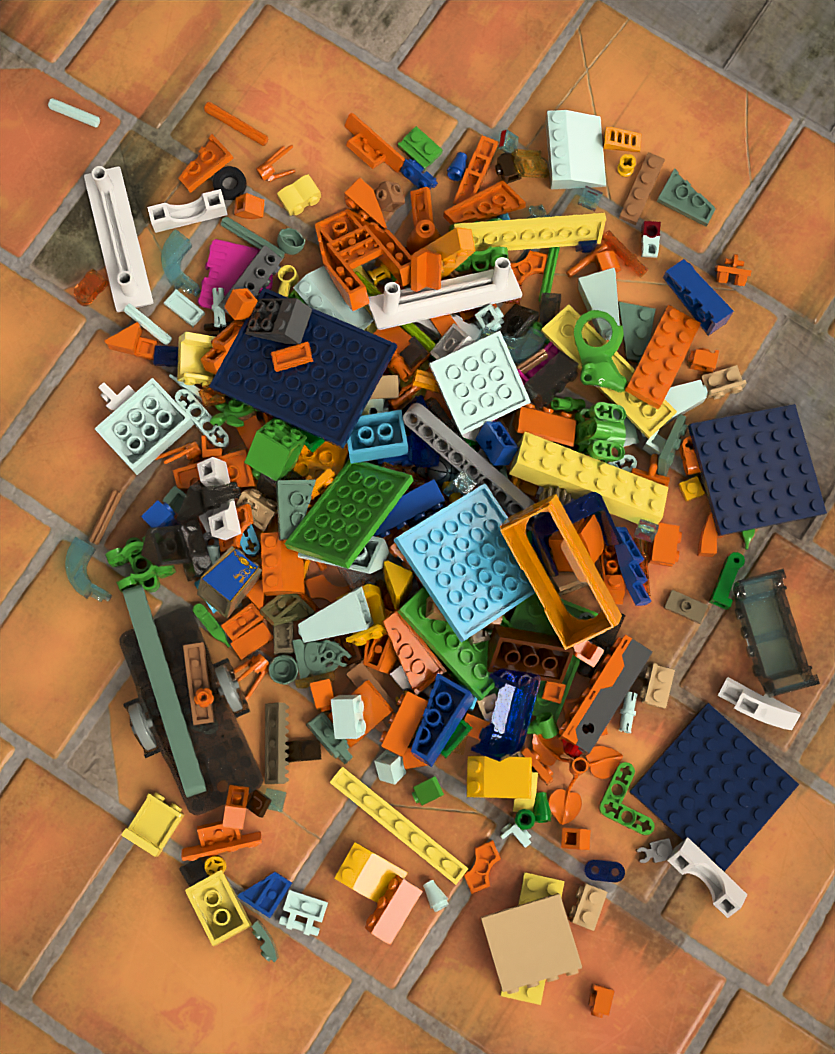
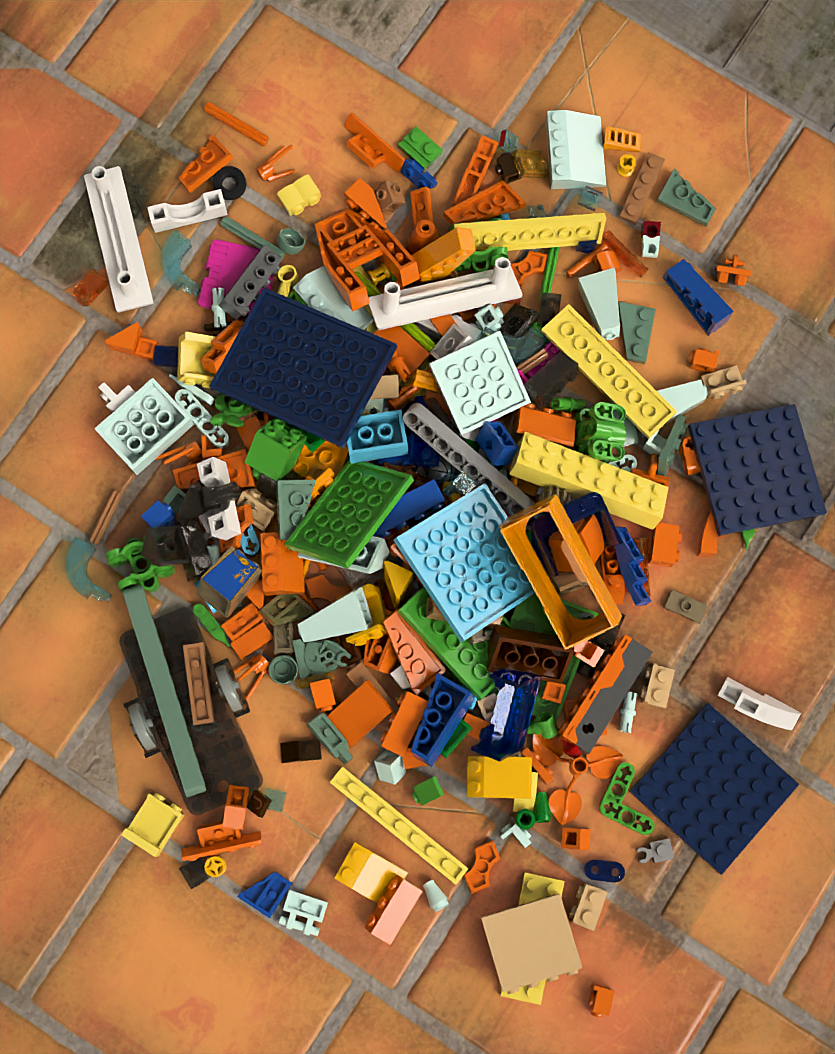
(74, 112): light aqua axle -> none
(147, 324): light aqua axle -> none
(184, 308): light aqua tile -> none
(204, 702): orange plate -> none
(211, 397): clear orange slope -> none
(218, 908): light yellow slope -> none
(240, 304): orange panel -> none
(249, 206): orange brick -> none
(268, 949): sand green slope -> none
(275, 743): dark tan gear -> none
(279, 320): dark grey slope -> none
(291, 356): orange tile -> none
(348, 716): light aqua brick -> none
(414, 352): clear smoke panel -> none
(425, 270): orange panel -> none
(457, 167): blue cone -> none
(597, 362): bright green animal -> none
(646, 530): clear light blue plate -> none
(662, 357): orange plate -> none
(691, 489): yellow plate -> none
(725, 581): green leg -> none
(725, 892): white arch -> none
(772, 634): windscreen -> none

